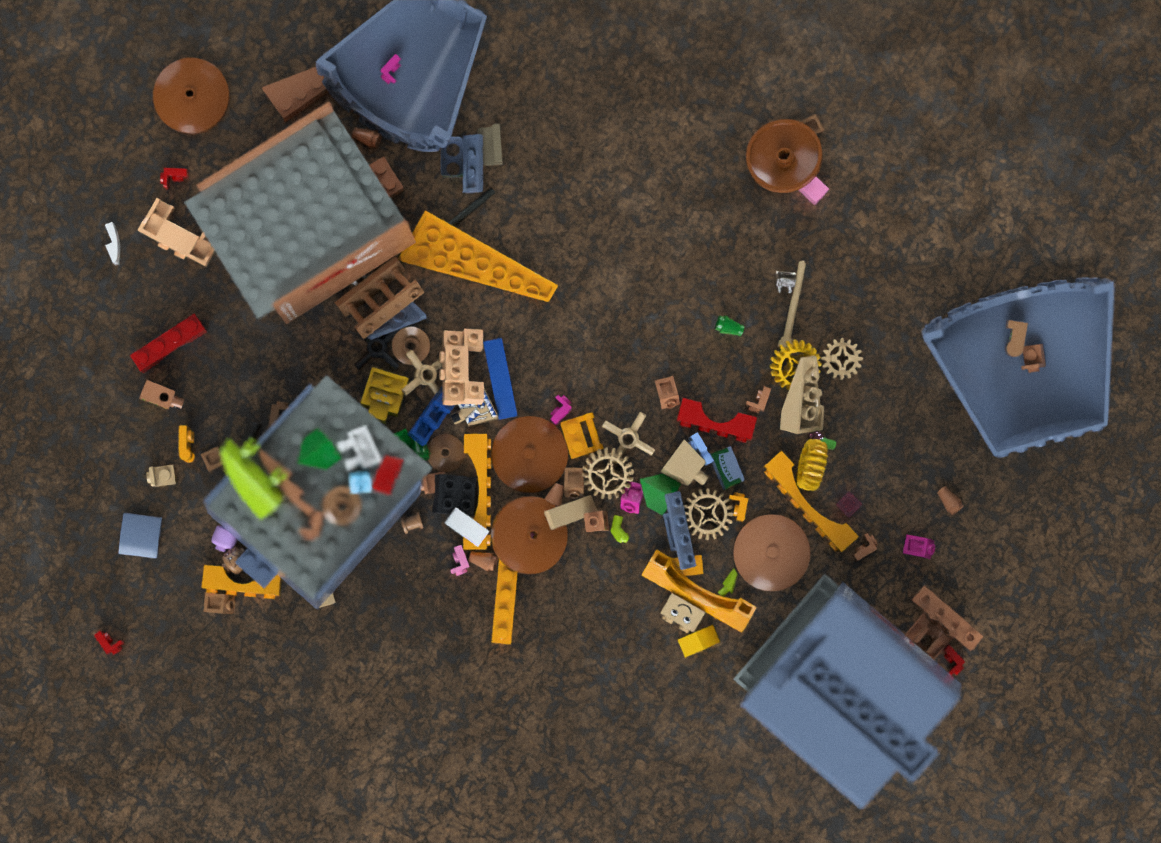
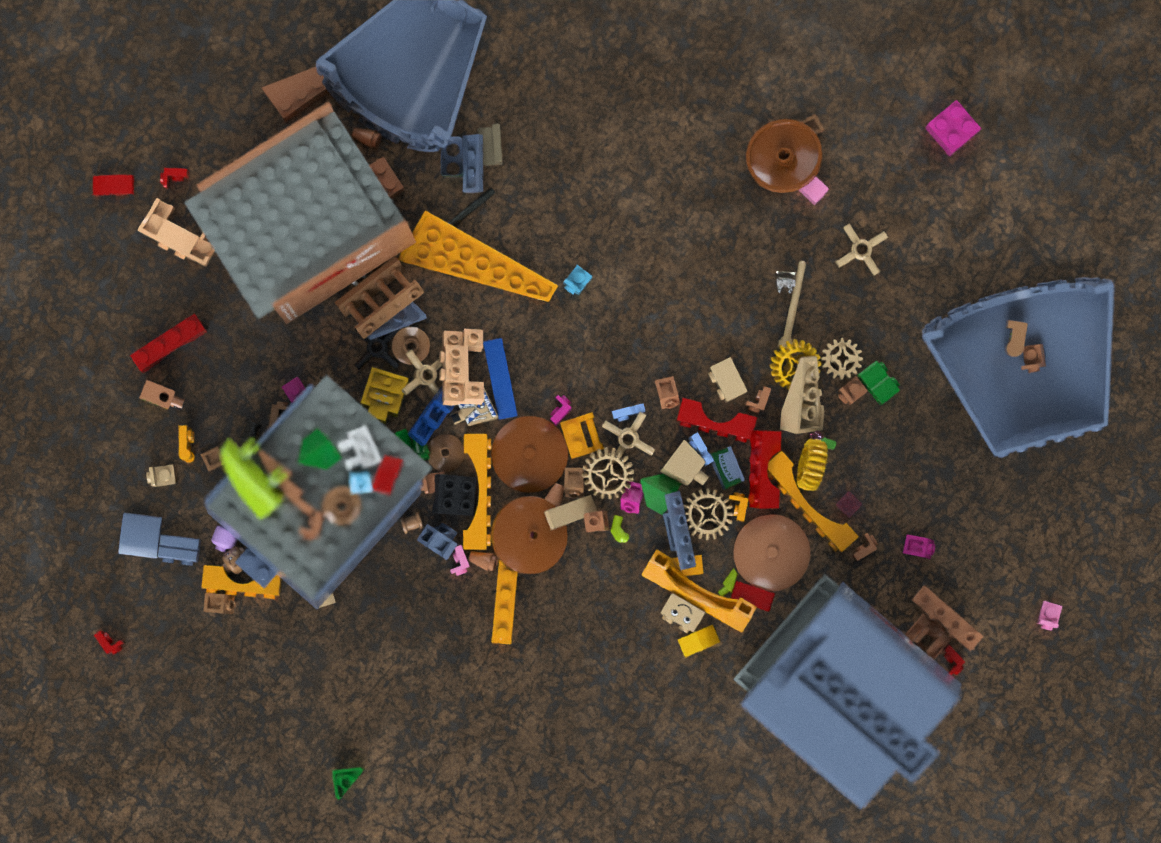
(113, 185): none -> red slope
(114, 247): white slope -> none
(179, 548): none -> sand blue brick
(200, 110): dark orange dish -> none
(294, 389): none -> dark pink brick
(344, 779): none -> green slope
(392, 65): dark pink bracket -> none
(439, 539): none -> sand blue brick
(466, 527): white slope -> none
(577, 280): none -> medium azure bracket
(624, 413): none -> light blue plate
(727, 380): none -> tan brick
(728, 326): green cone -> none
(758, 597): none -> red slope
(763, 446): none -> red arch
(852, 391): none -> nougat bracket
(868, 244): none -> tan bar
(878, 382): none -> green brick
(950, 500): nougat cone -> none
(953, 128): none -> dark pink brick
(1049, 615): none -> bright pink bracket

